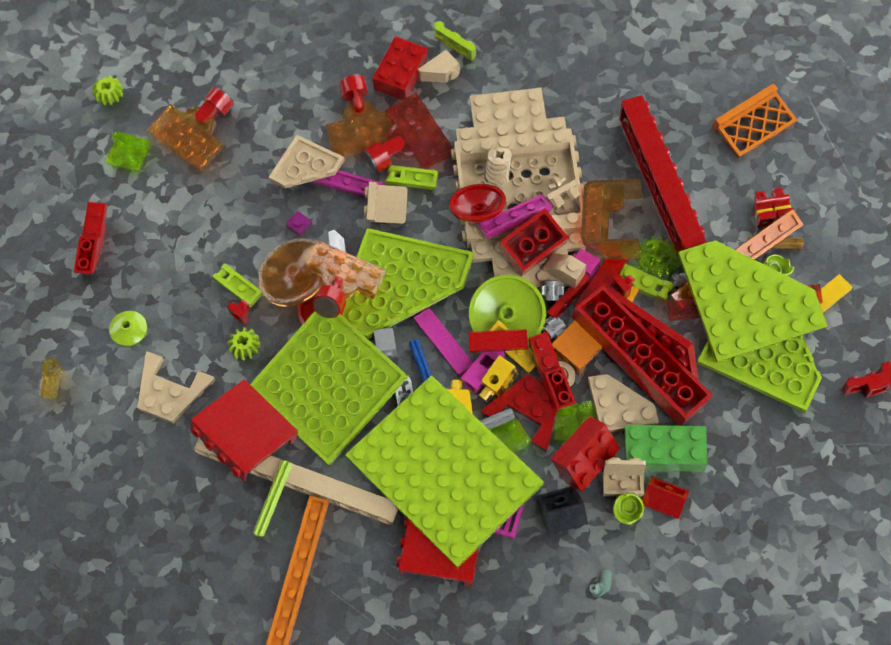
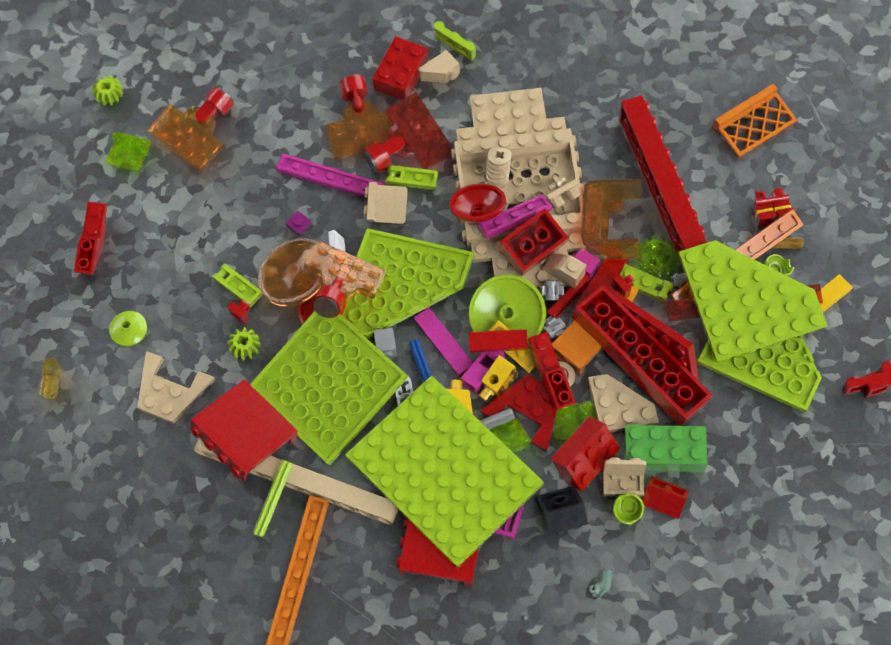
(305, 163): tan plate -> none

